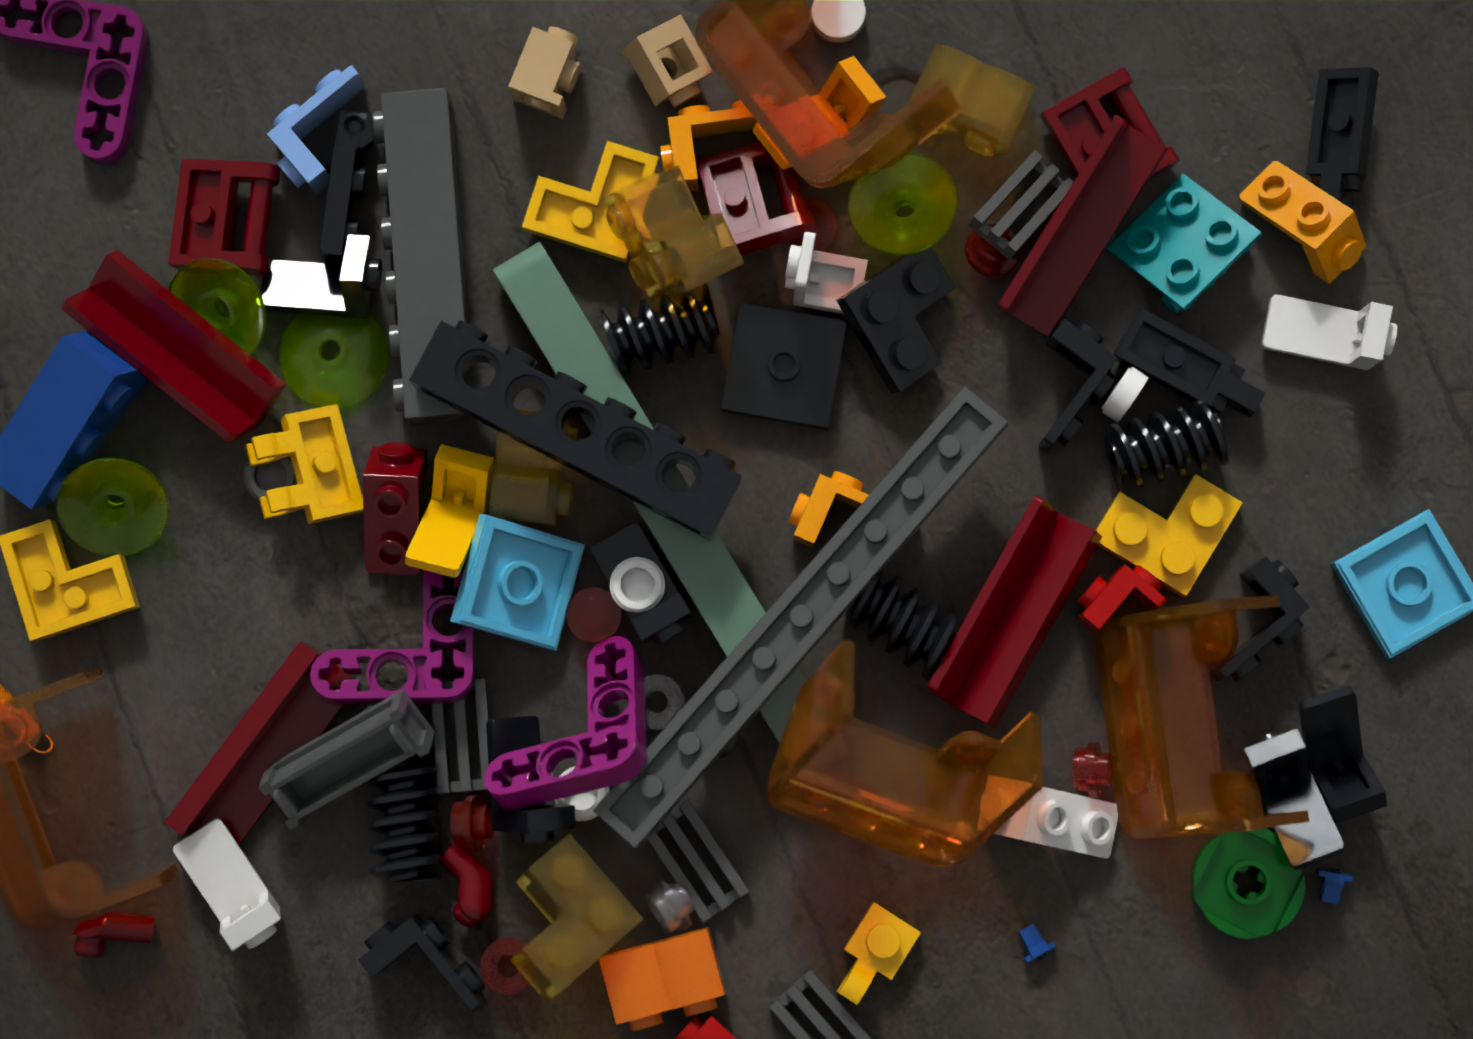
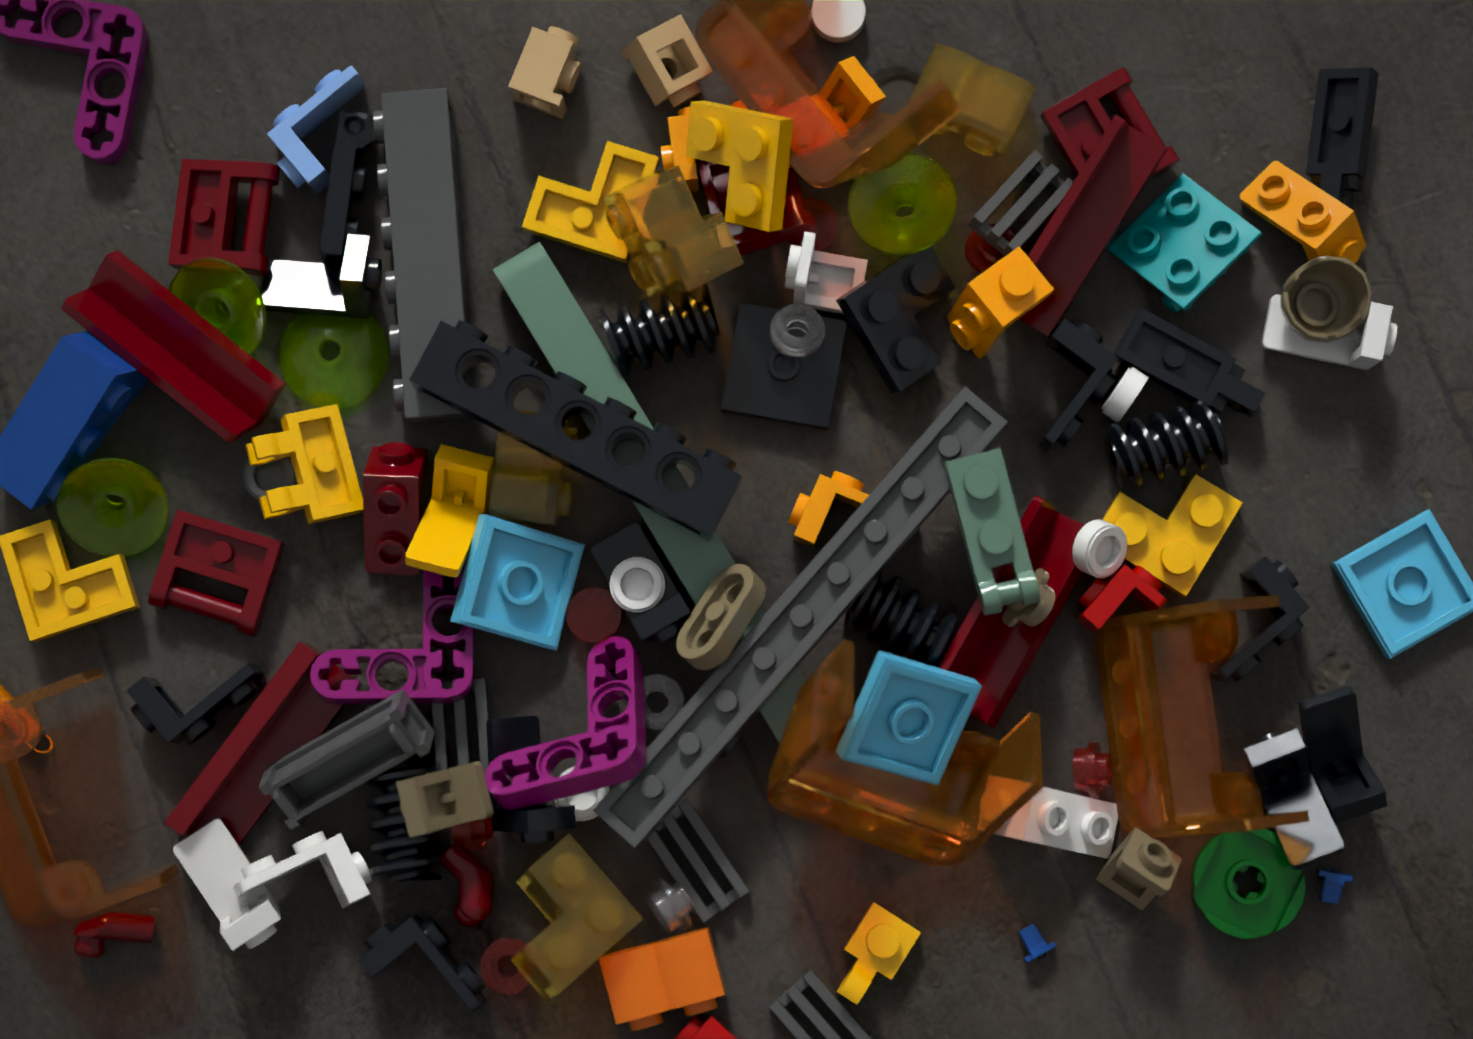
(158, 710): none -> black bracket
(221, 554): none -> dark red plate
(344, 870): none -> white bracket
(444, 798): none -> dark tan bracket
(721, 617): none -> dark tan plate
(758, 157): none -> yellow plate
(800, 317): none -> clear plate
(908, 718): none -> medium azure tile
(991, 529): none -> sand green plate
(996, 301): none -> light orange bracket
(1034, 613): none -> dark tan plate
(1099, 548): none -> white tile
(1140, 869): none -> dark tan bracket
(1326, 299): none -> dark tan hair

